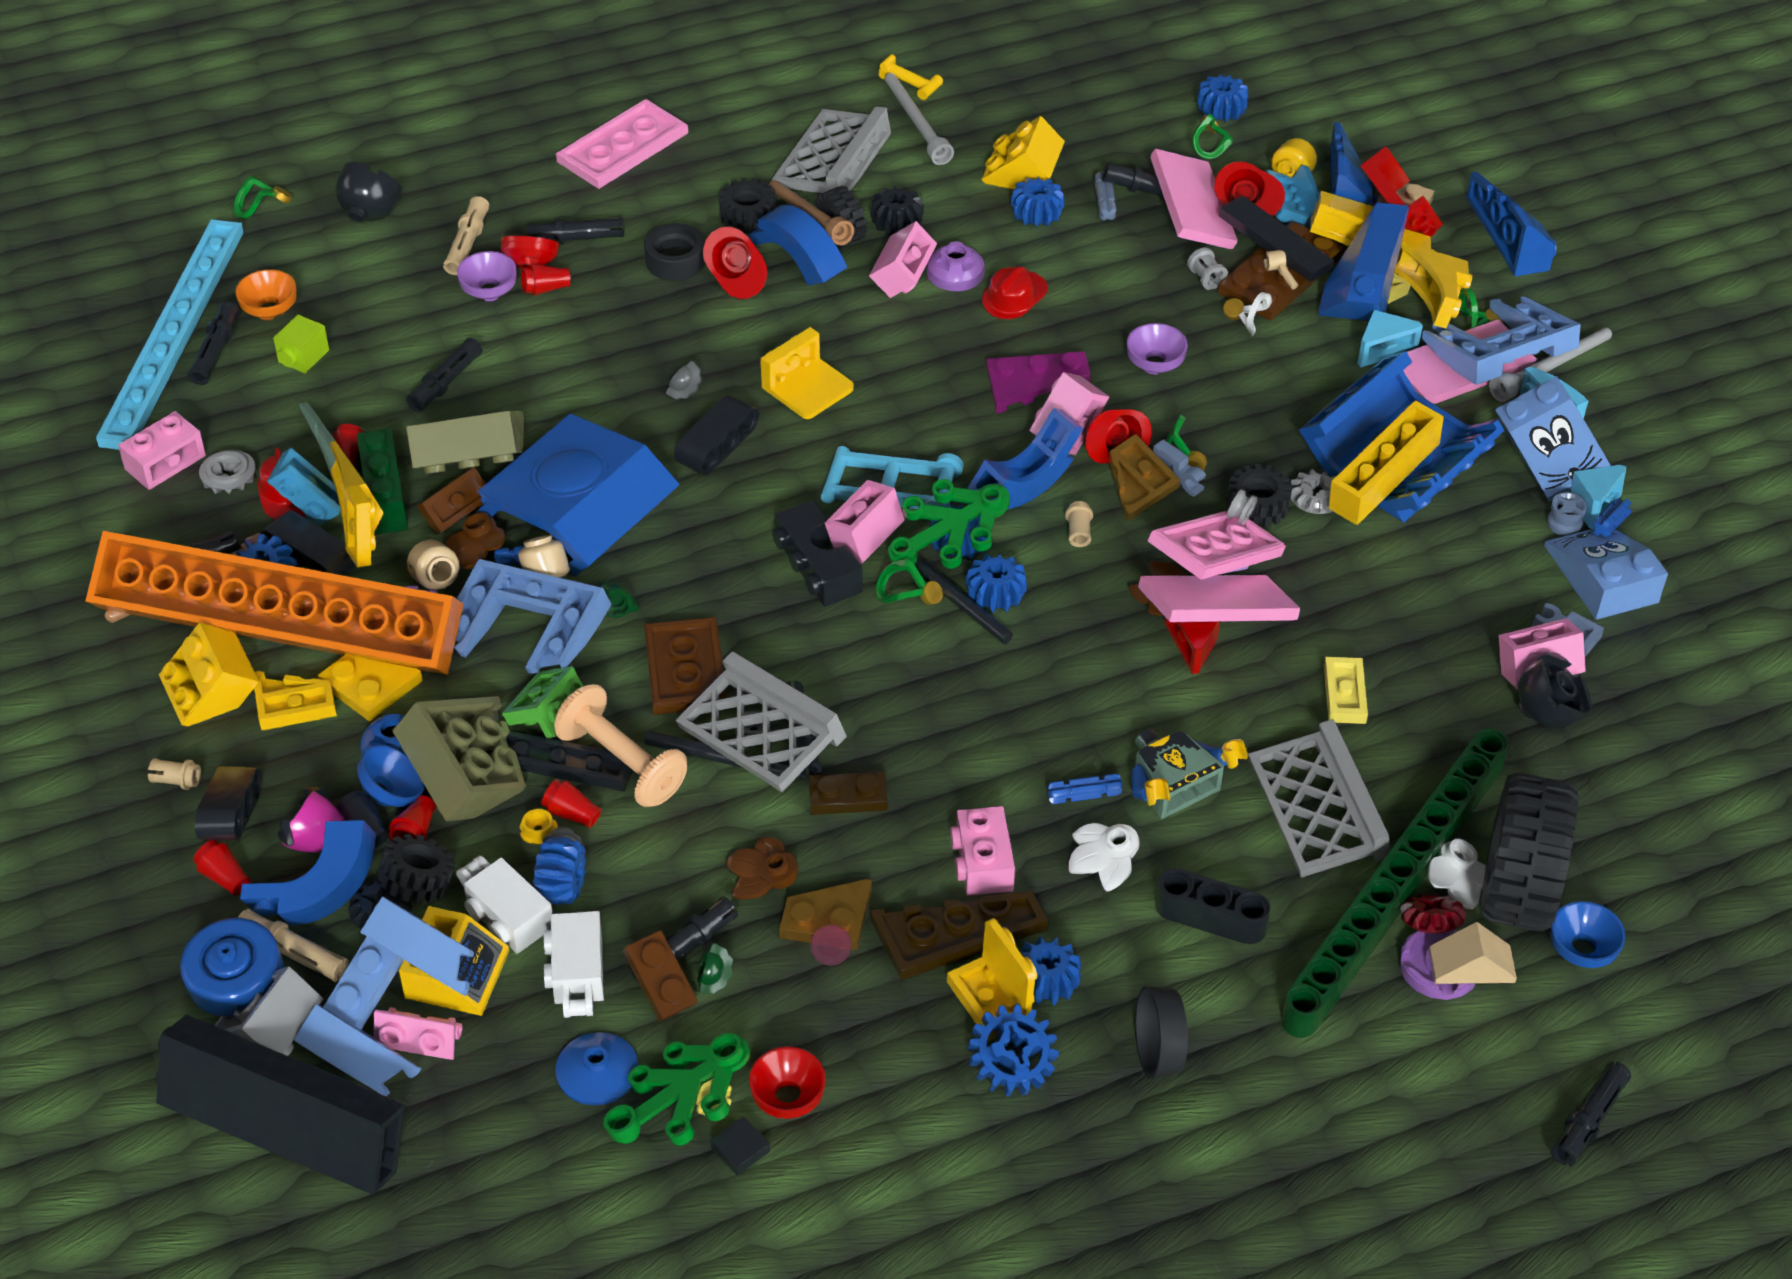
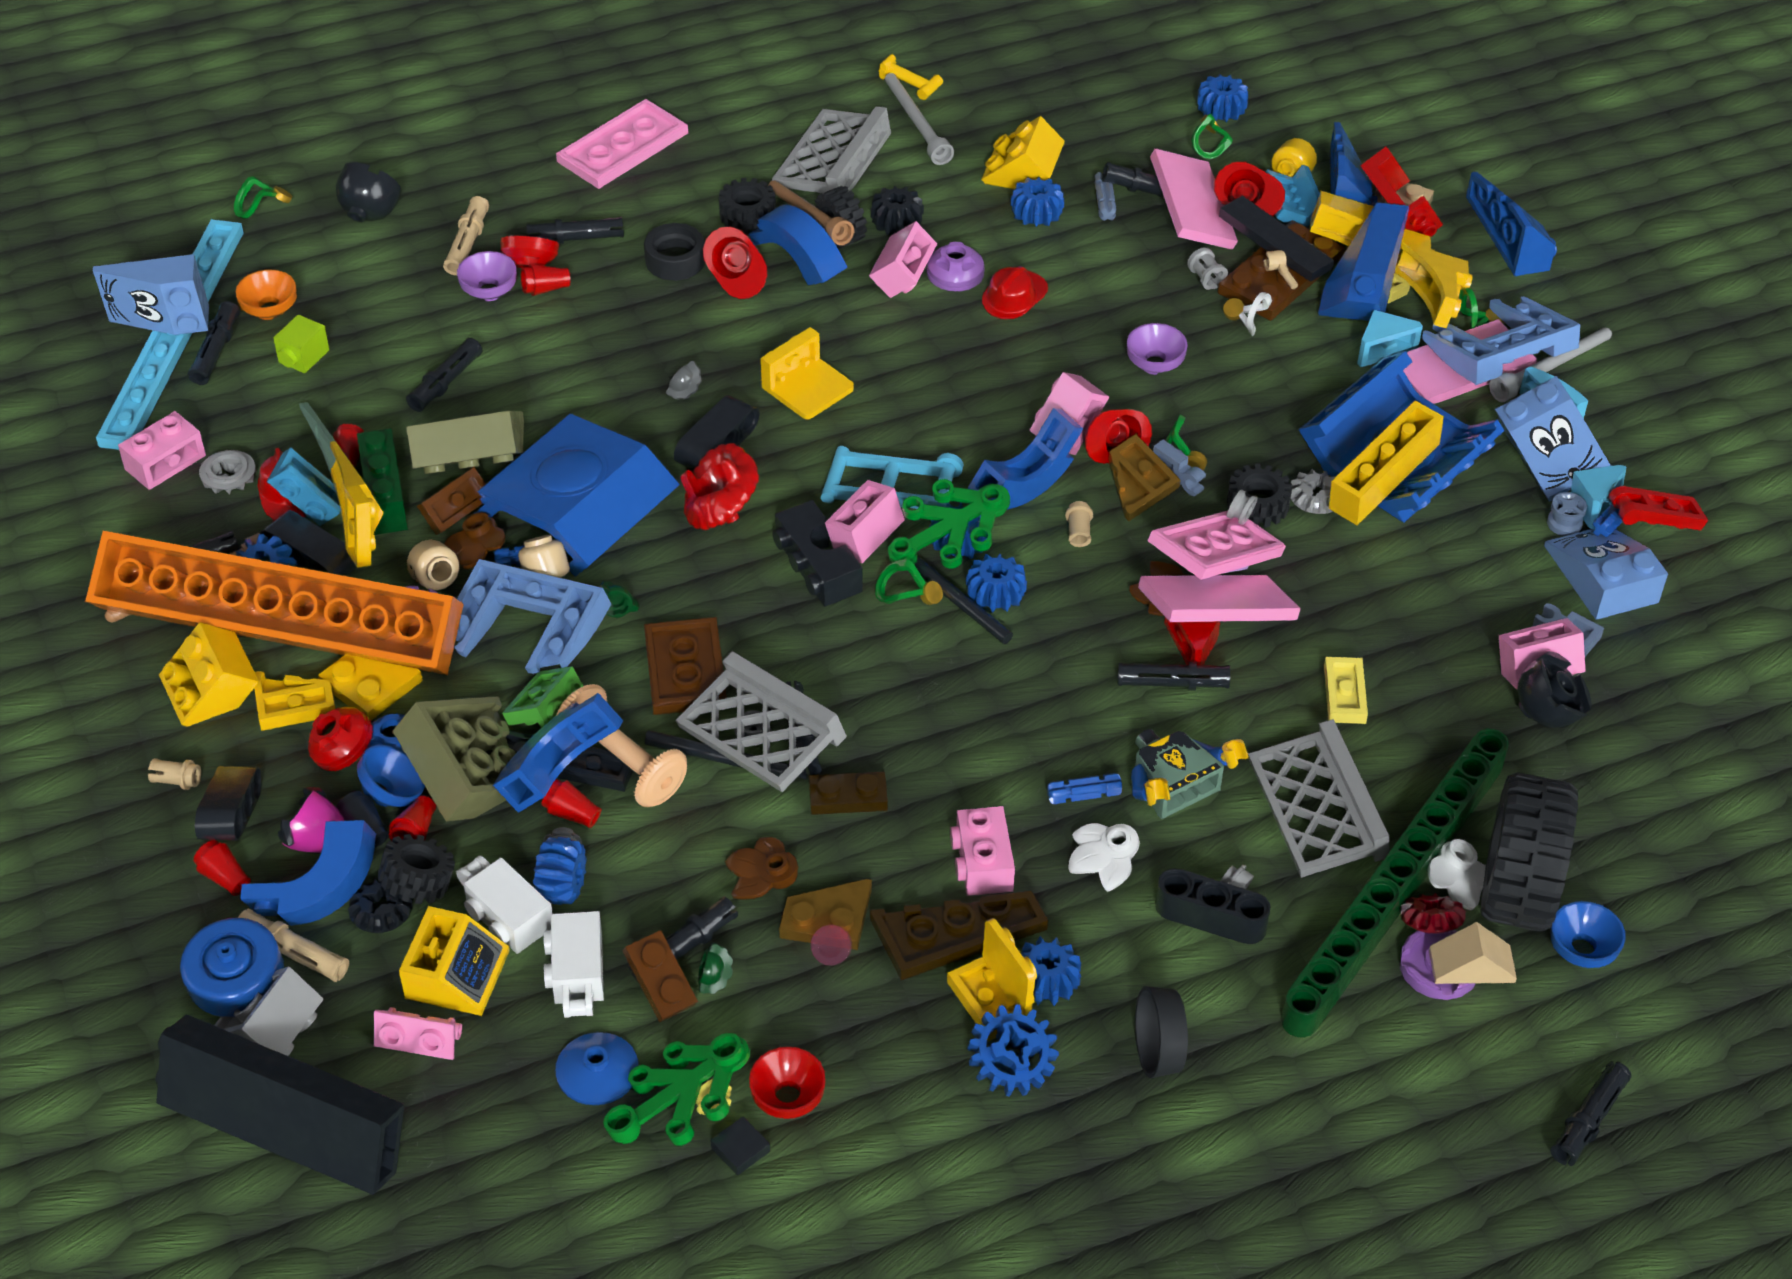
(155, 294): none -> medium blue slope
(336, 1027): medium blue wedge -> none
(344, 743): none -> red piece
(535, 820): yellow plate -> none
(552, 748): none -> blue arch
(719, 486): none -> red piece
(1030, 376): magenta wing -> none
(1218, 675): none -> black pin
(1238, 877): none -> light grey plate
(1657, 508): none -> red plate

